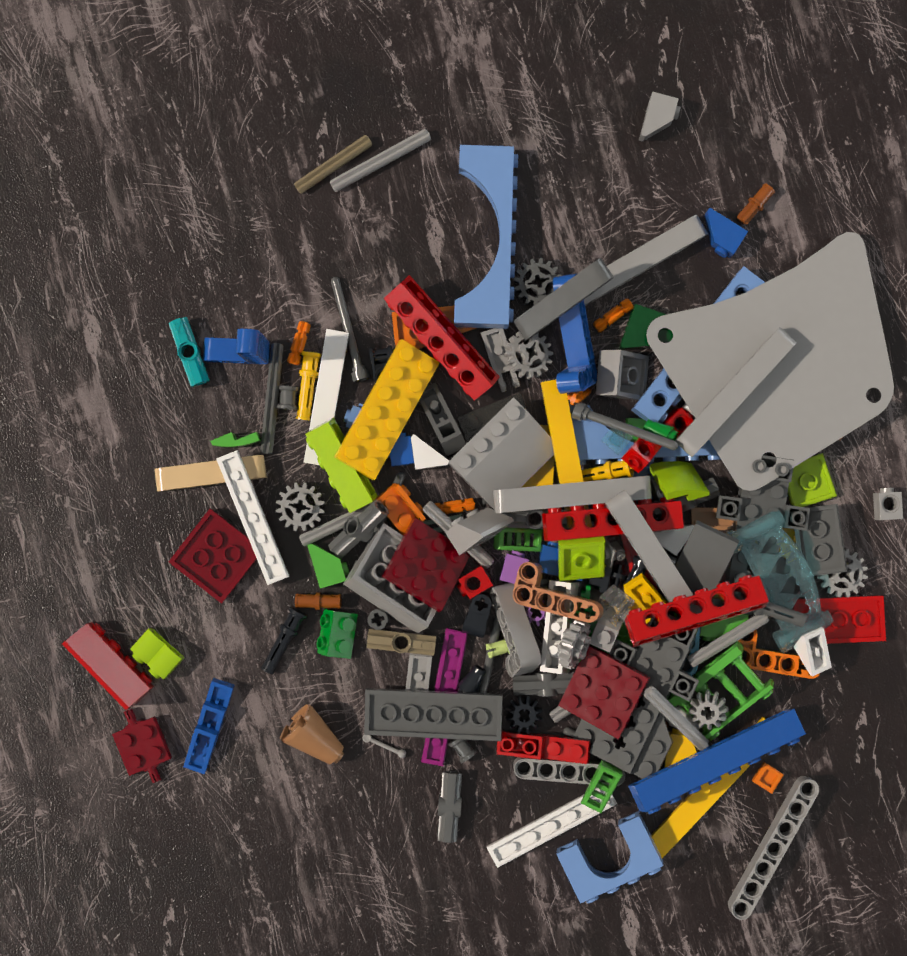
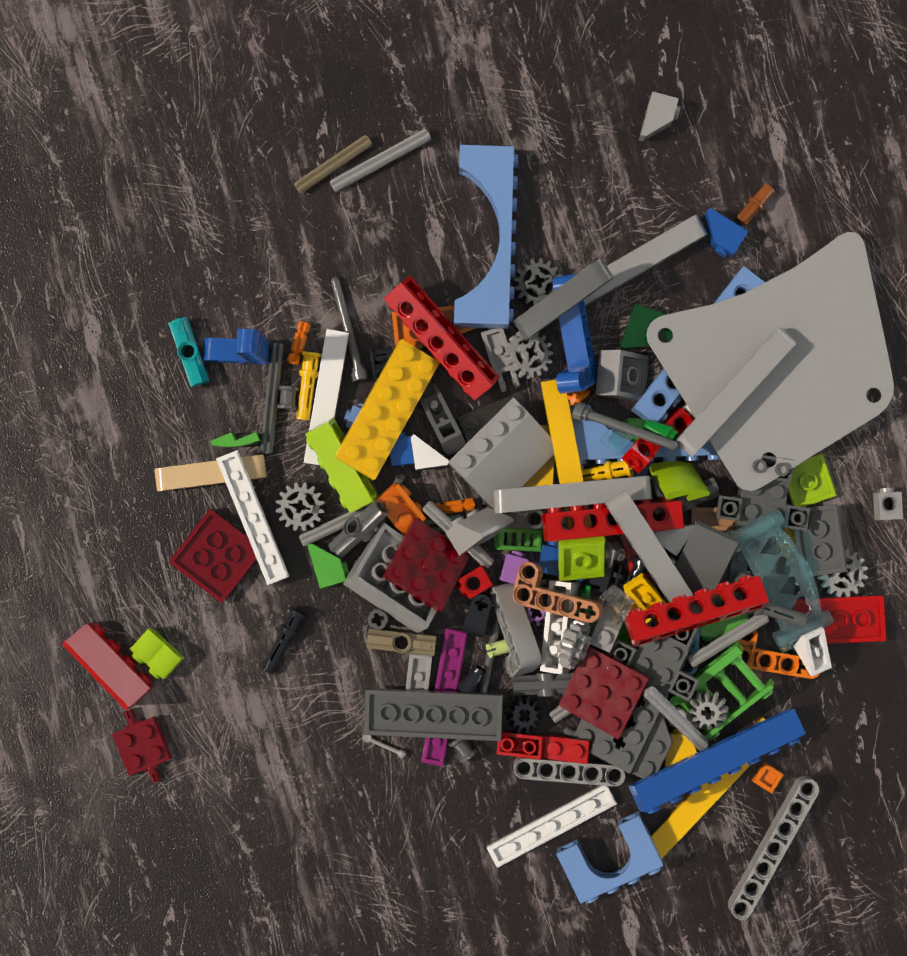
(209, 726): blue slope -> none
(312, 736): medium nougat cone -> none
(318, 601): dark orange pin -> none
(337, 634): green bracket -> none
(449, 806): dark grey piece -> none
(599, 774): bright green slope -> none
(613, 315): orange axle -> none

